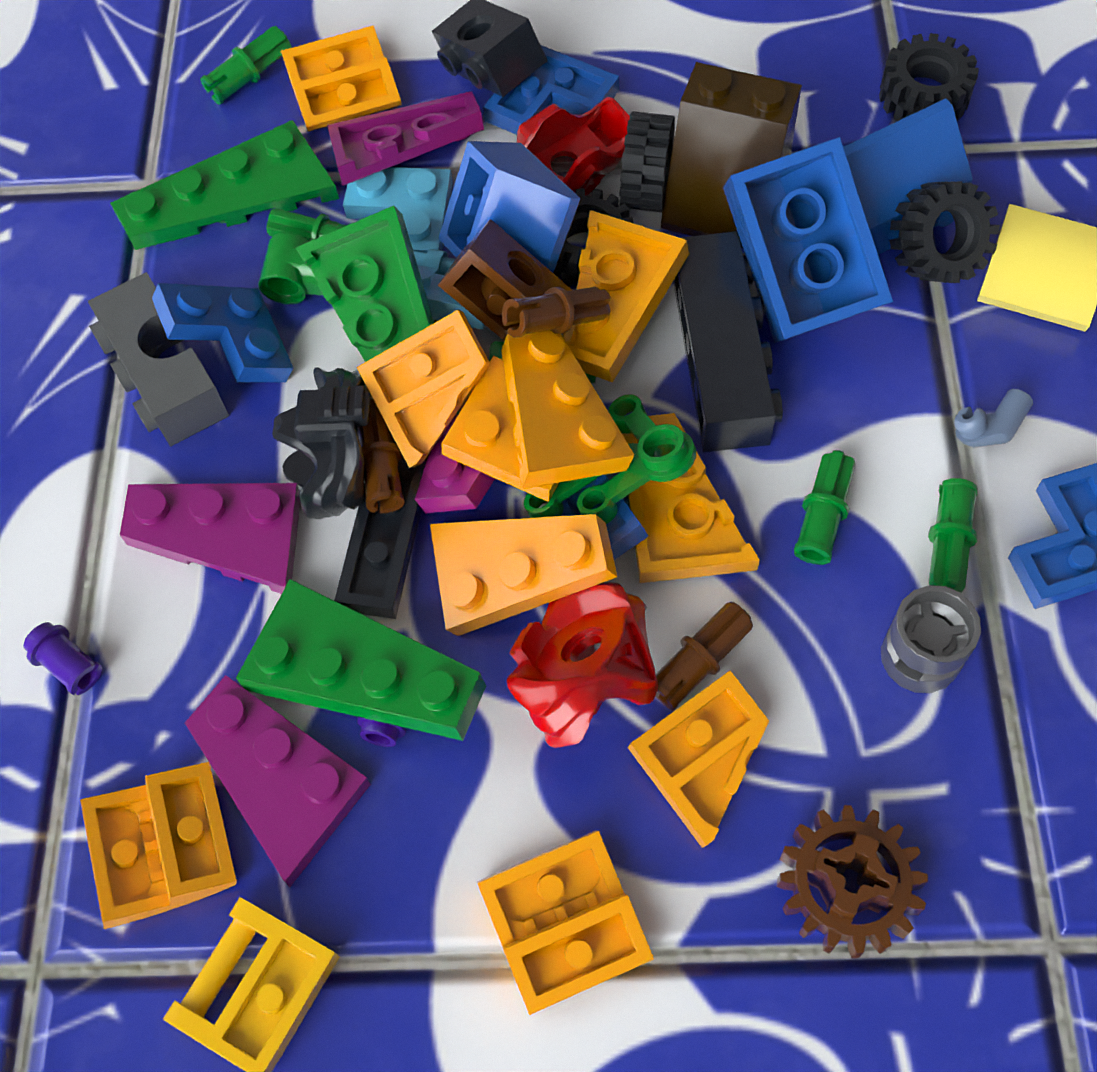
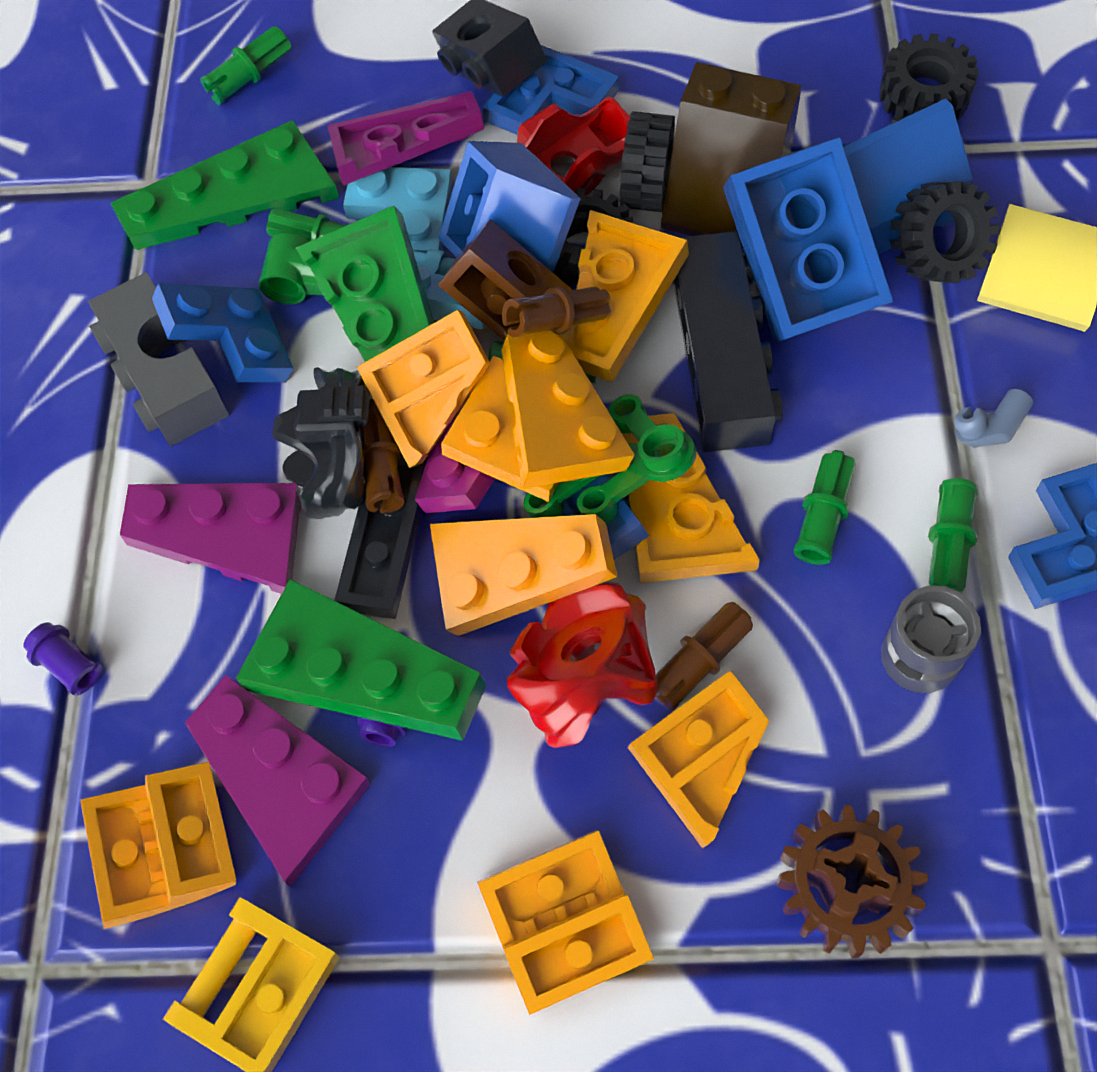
(341, 78): light orange slope -> none

